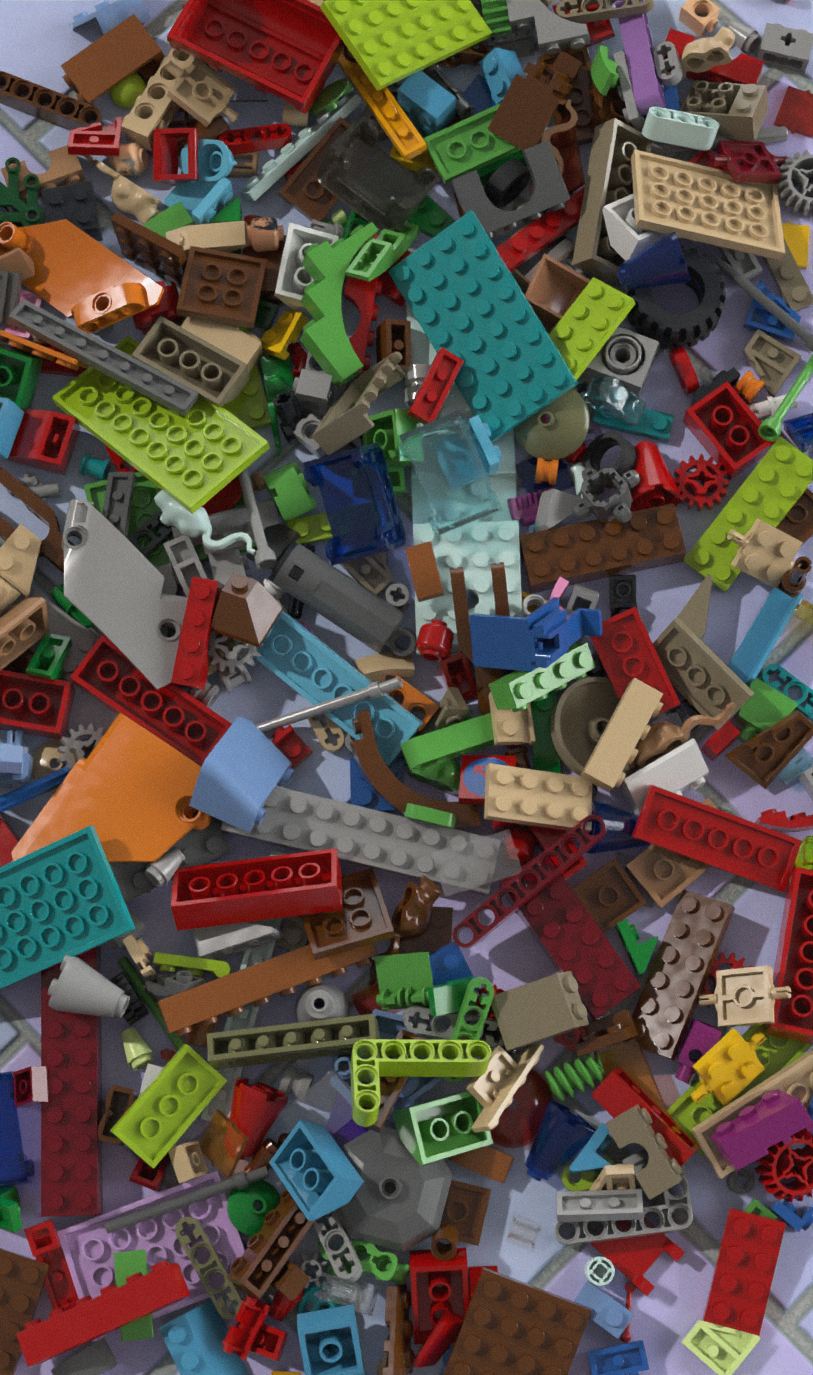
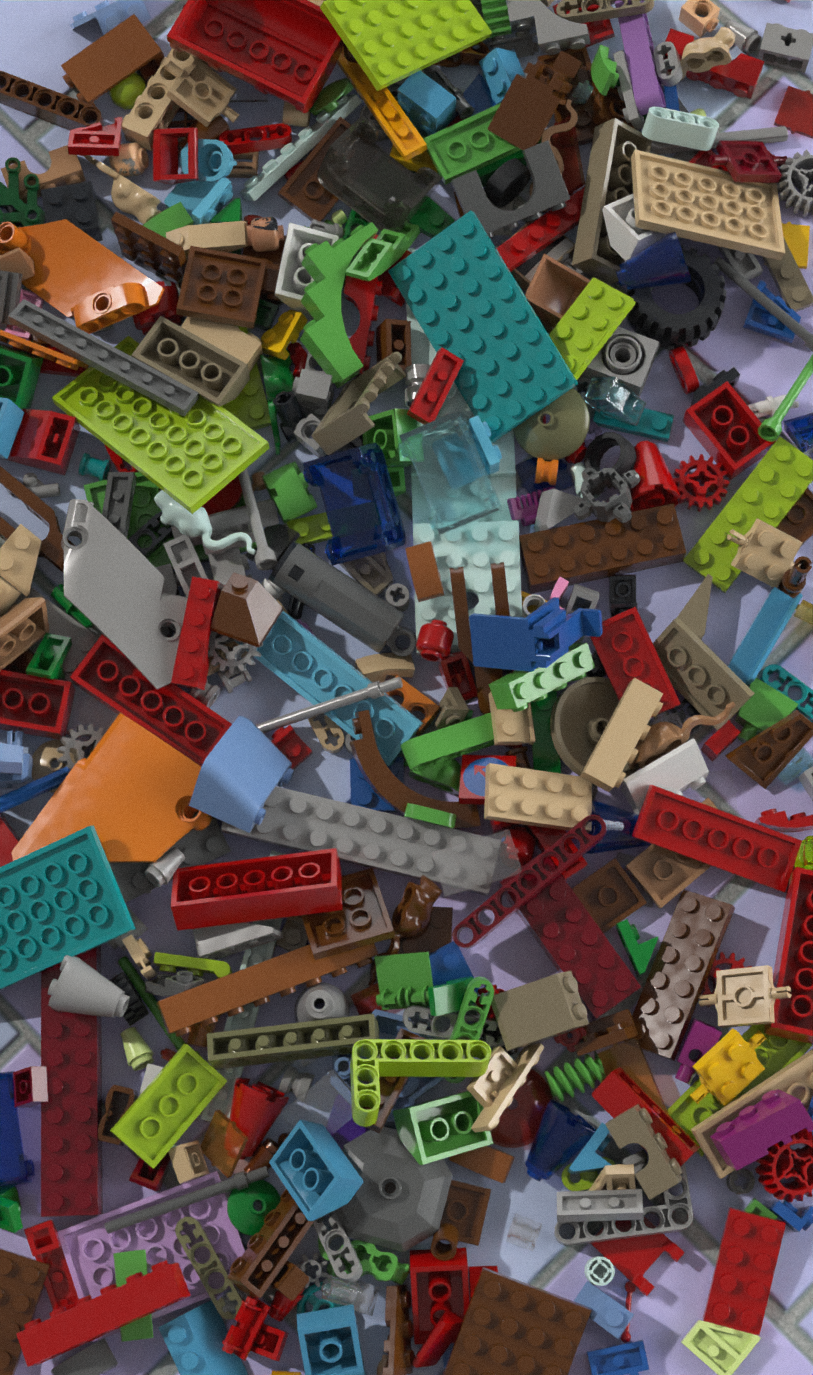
(582, 92): none -> clear light blue plate
(736, 107): dark tan slope -> none
(749, 386): orange wheel -> none
(770, 361): dark tan wing -> none

